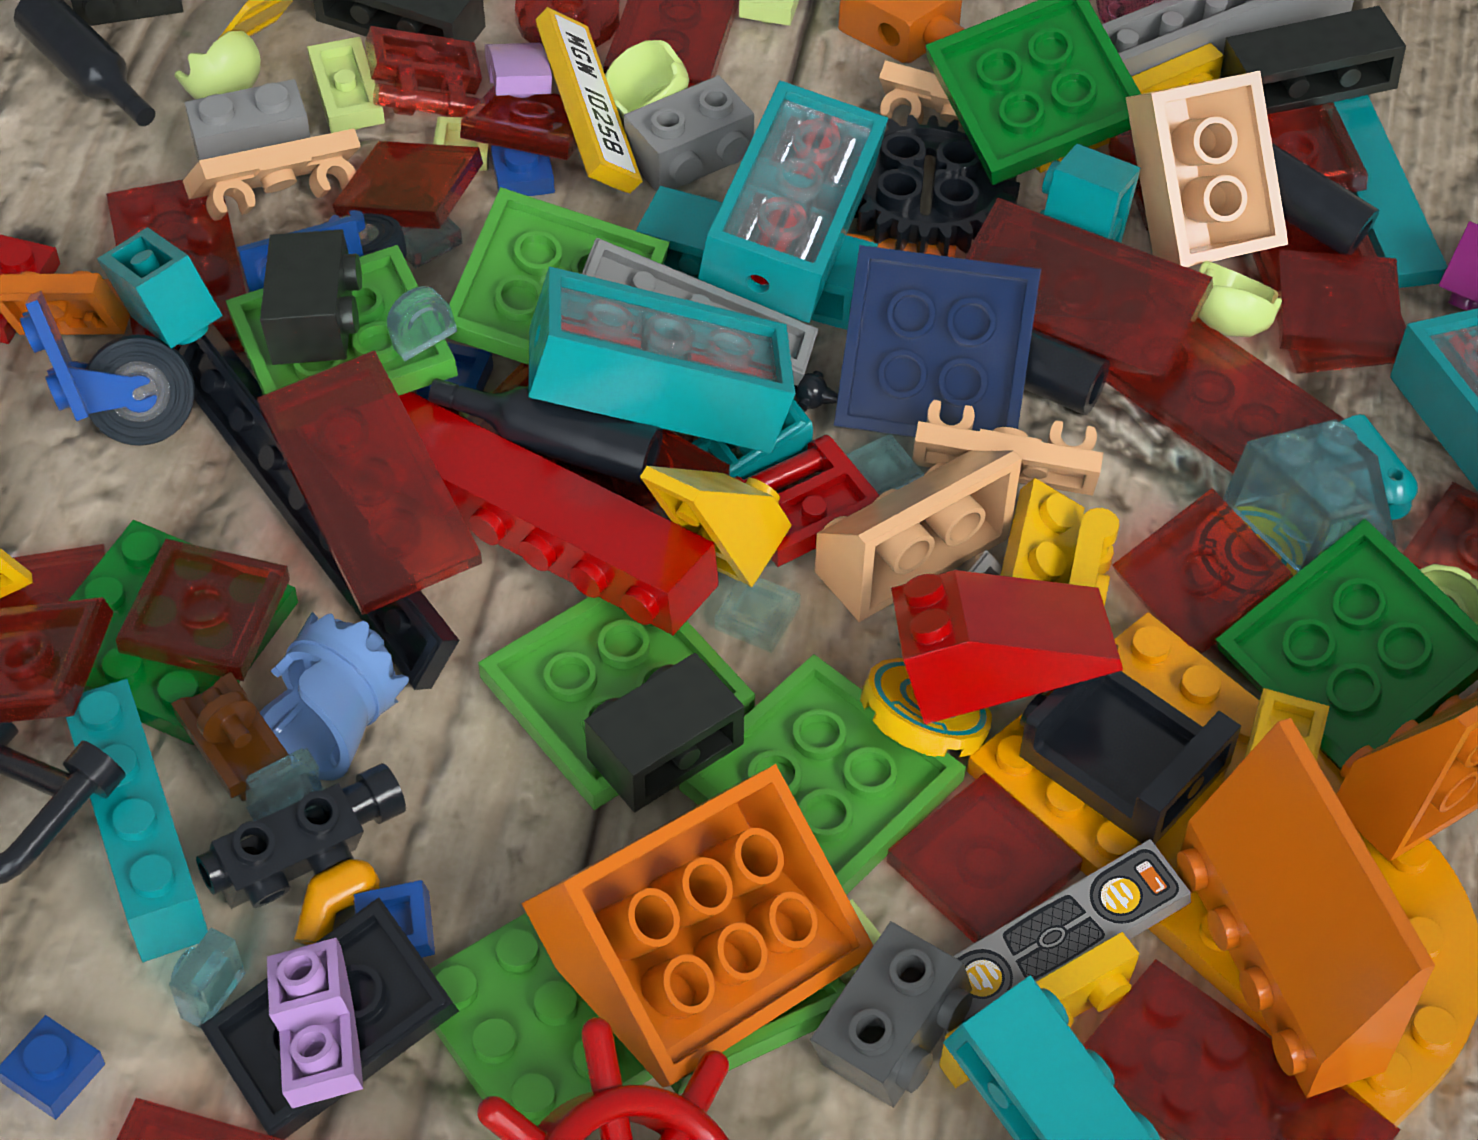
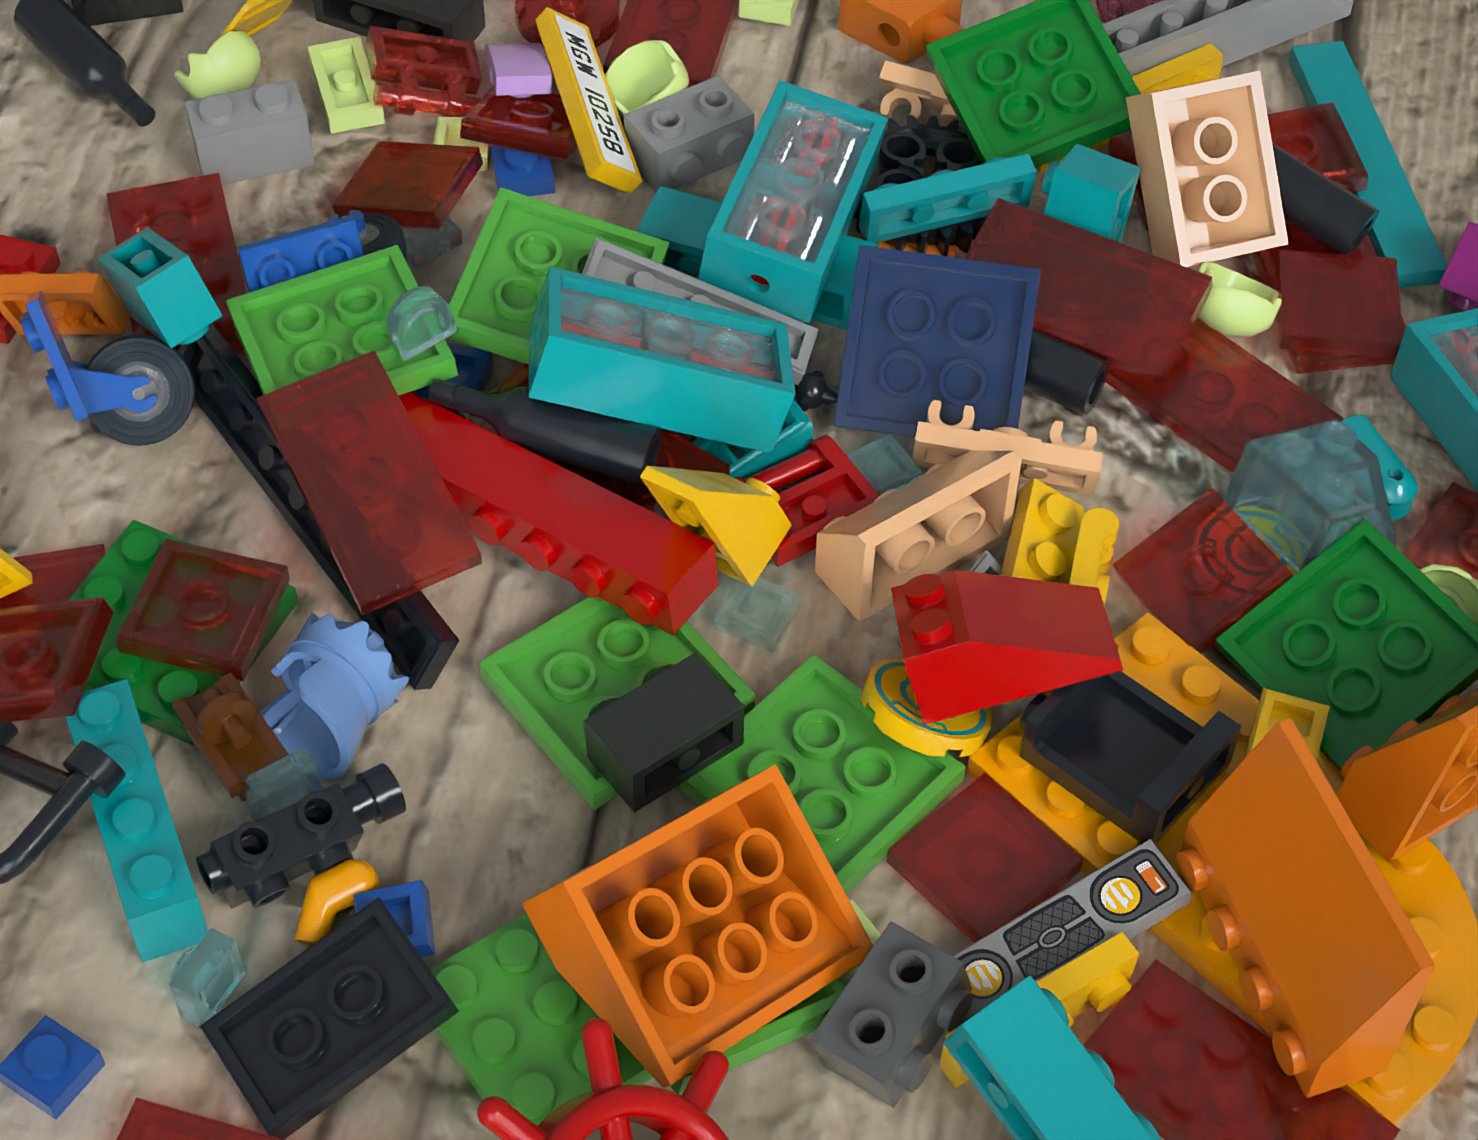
(273, 169): light nougat plate -> none
(309, 297): pearl dark grey brick -> none
(315, 1023): lavender slope -> none
(945, 198): none -> teal plate
(1319, 59): pearl dark grey brick -> none

